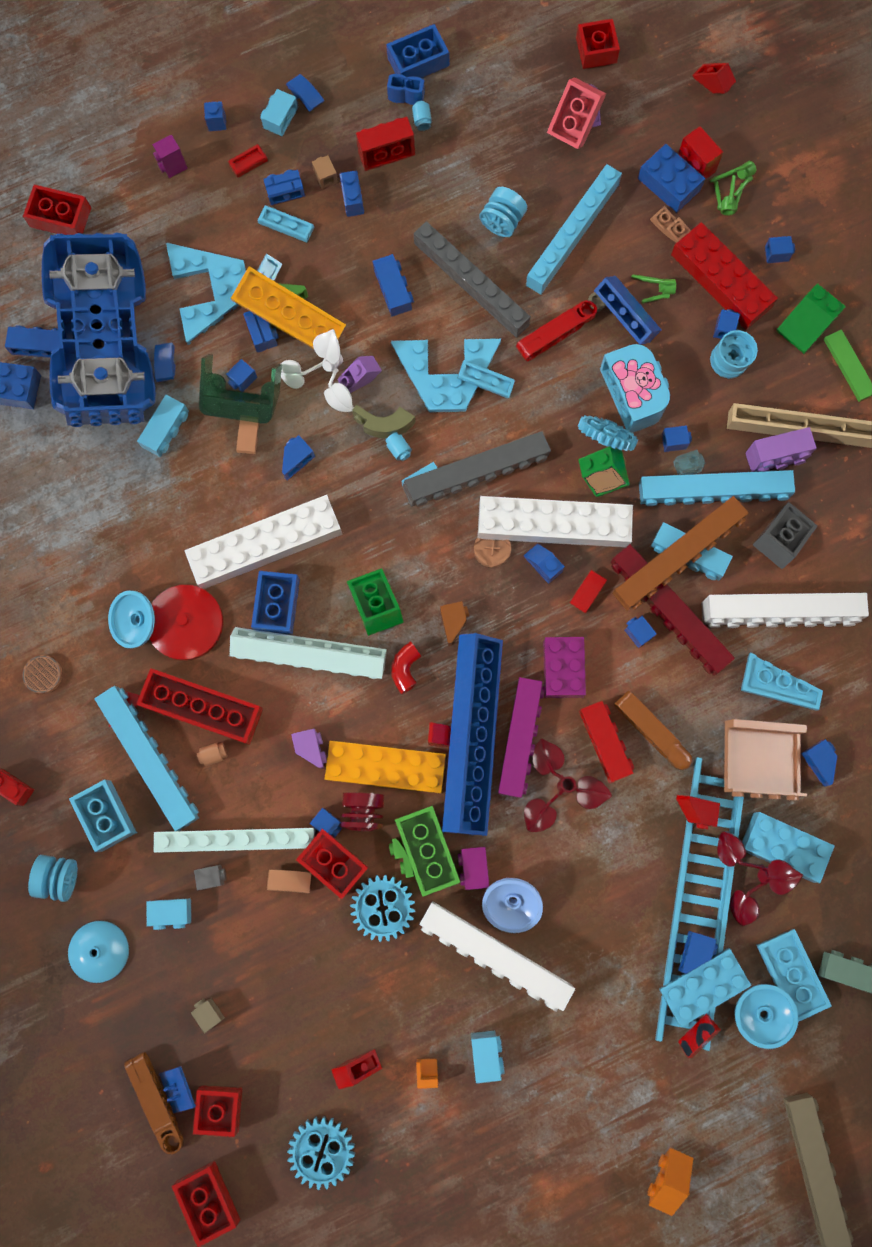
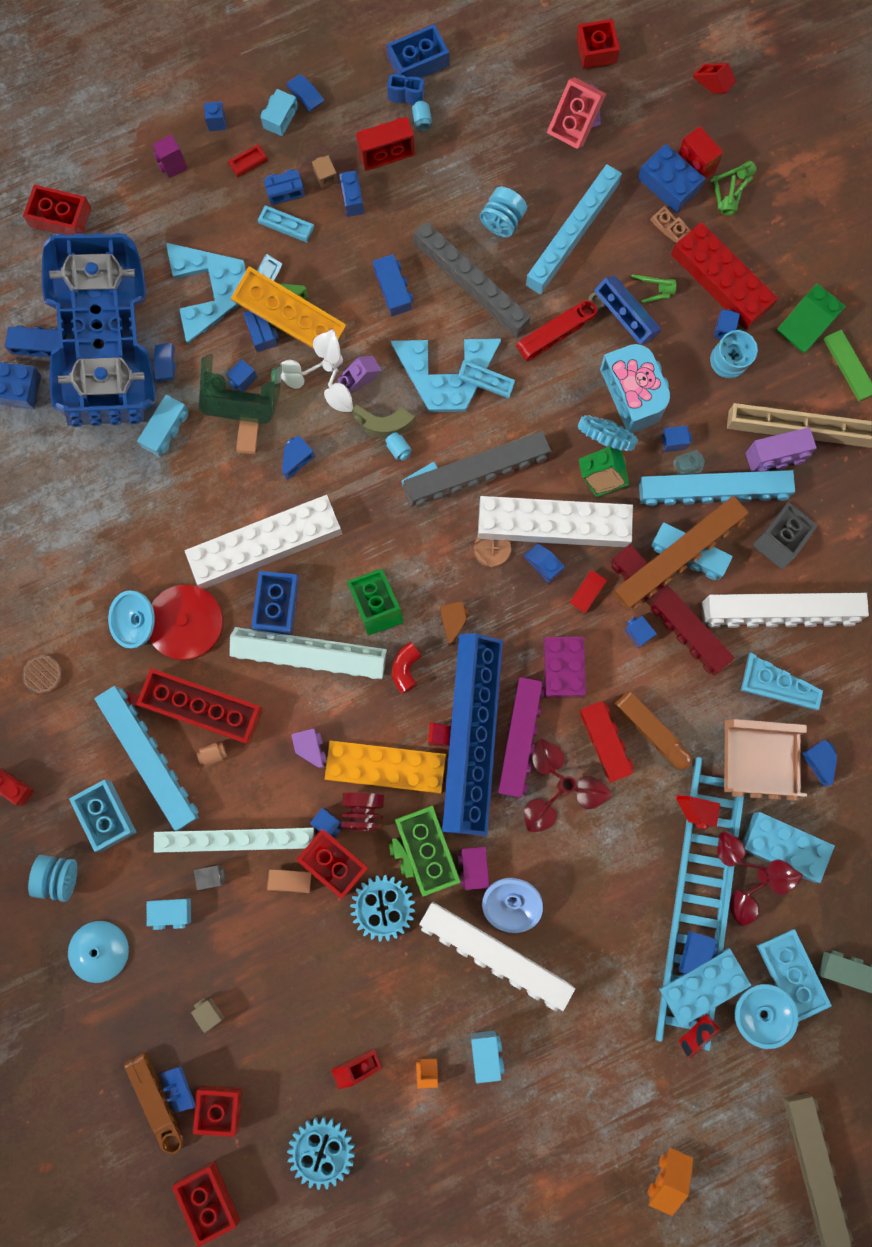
(779, 249): blue brick -> none

